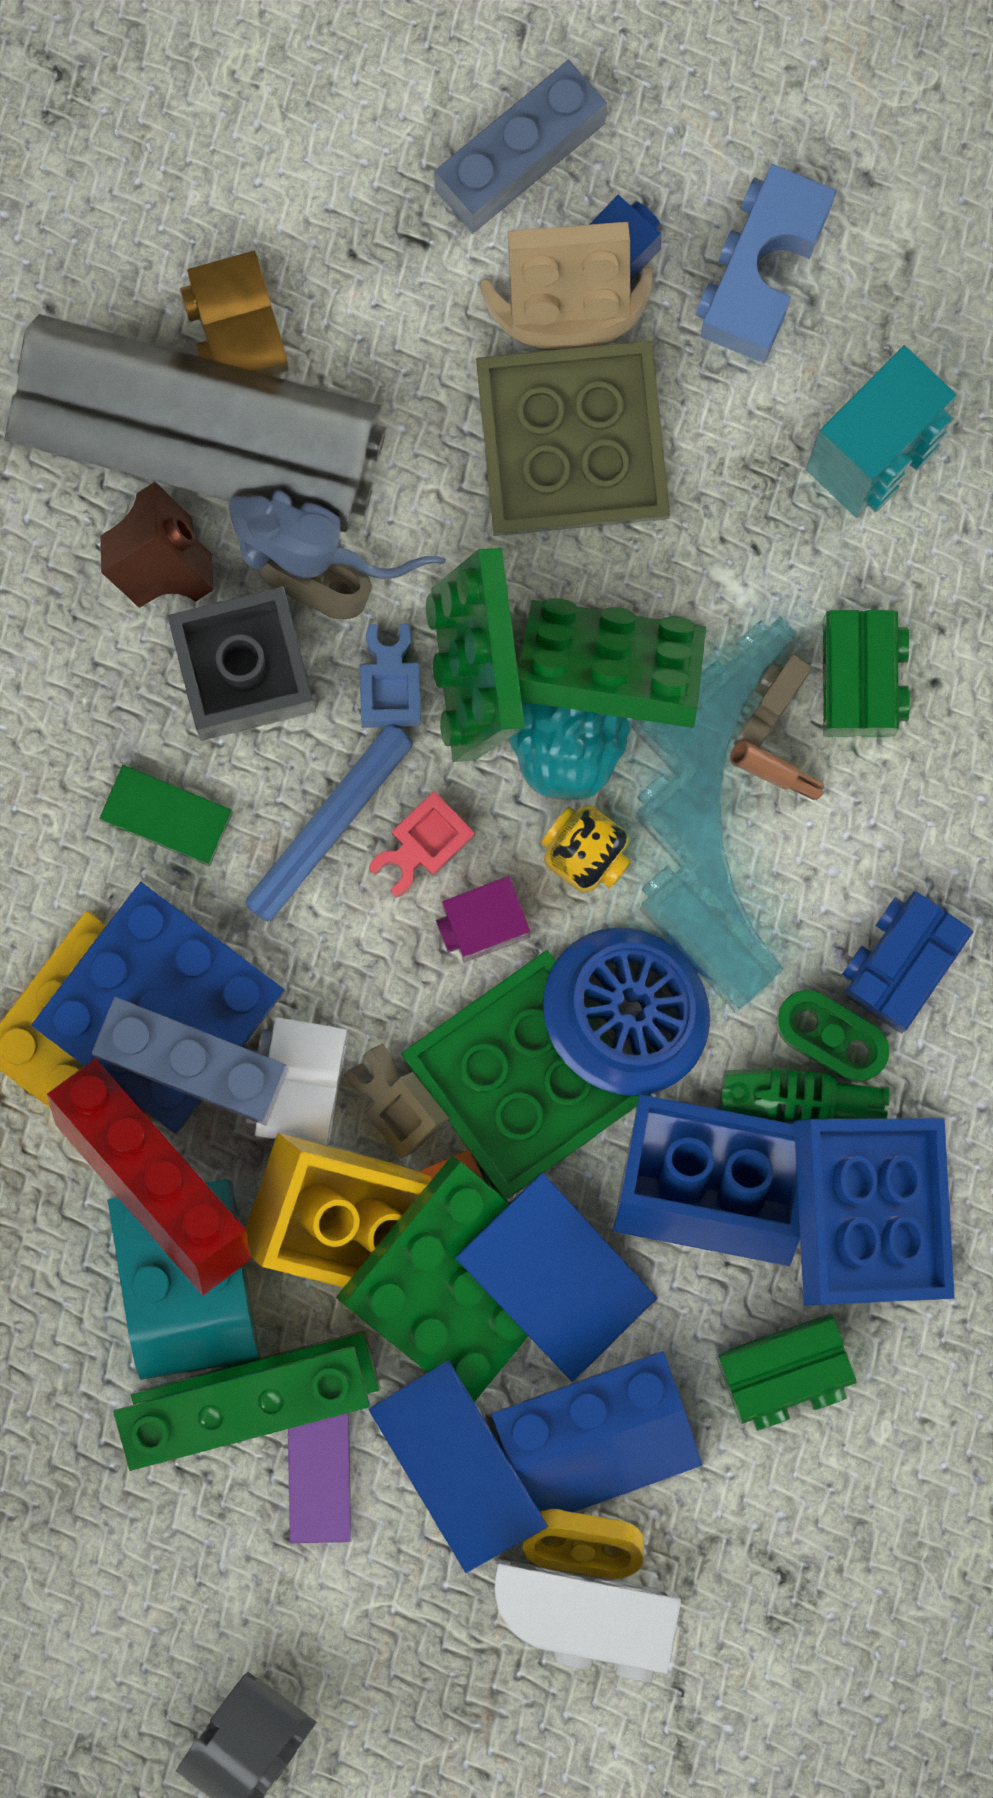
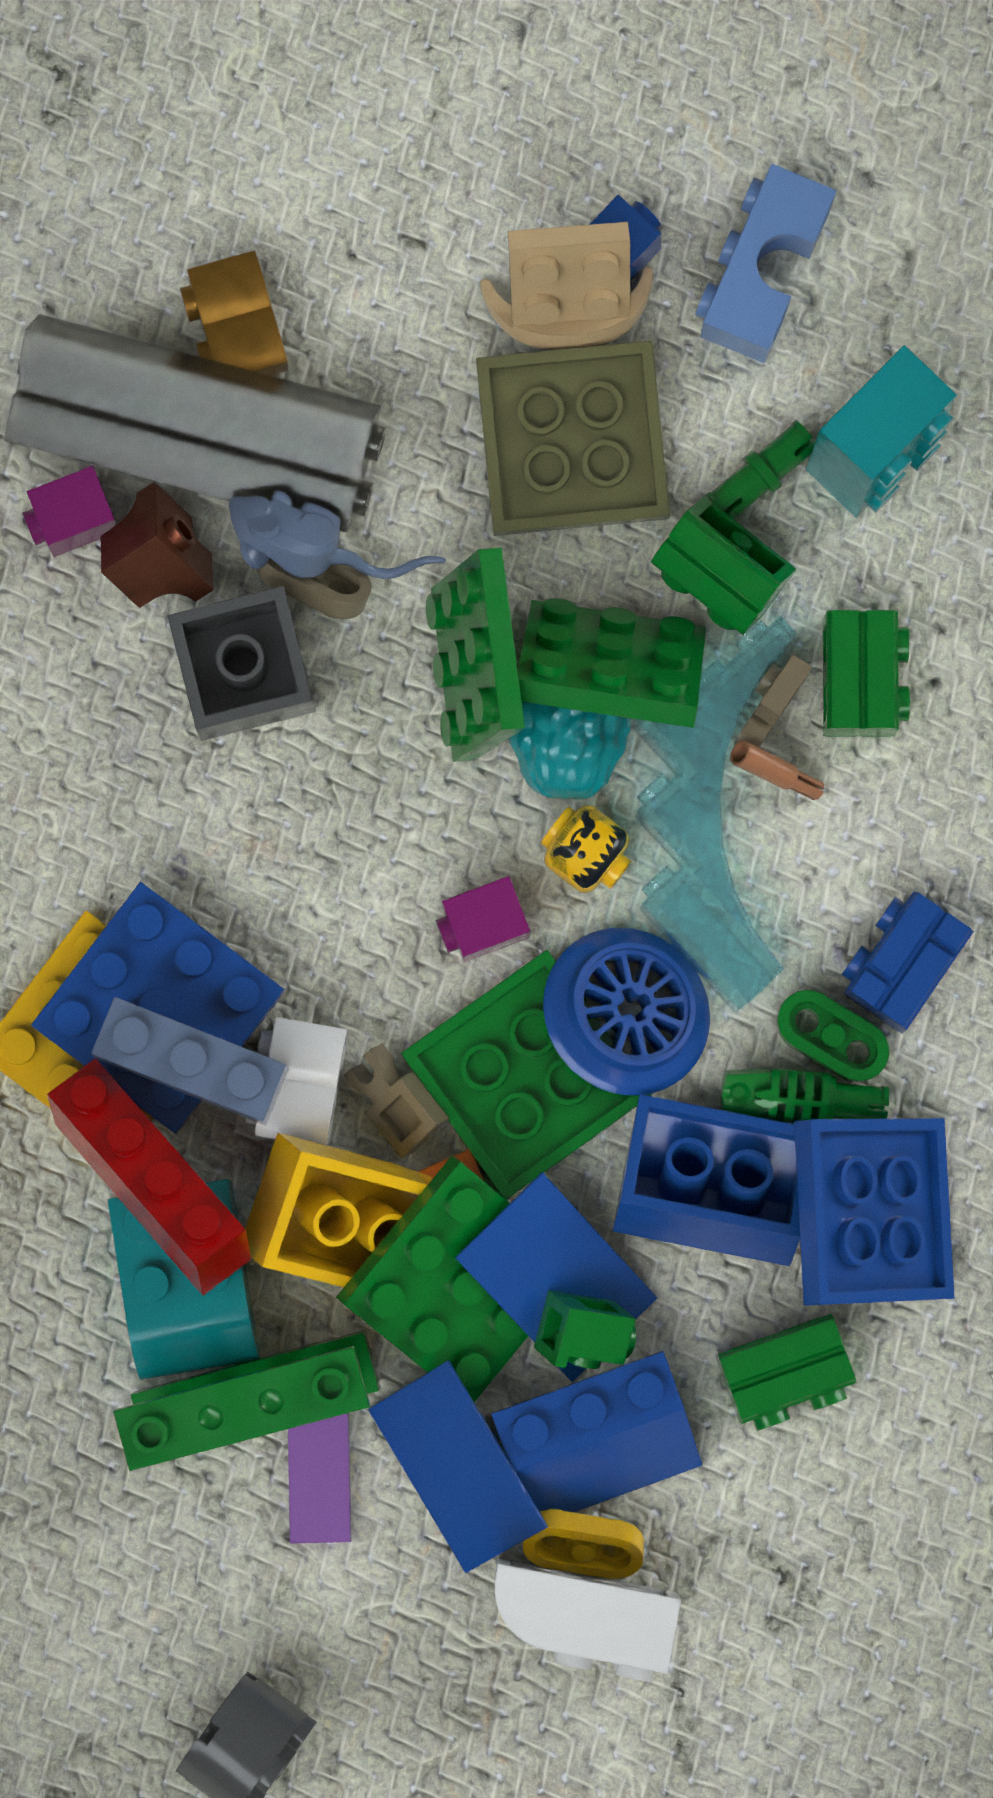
(69, 512): none -> magenta brick
(166, 815): green tile -> none
(329, 822): medium blue axle -> none
(390, 687): medium blue plate -> none
(428, 838): coral plate -> none
(520, 146): sand blue brick -> none
(584, 1331): none -> green brick
(722, 566): none -> green brick
(763, 470): none -> green pin

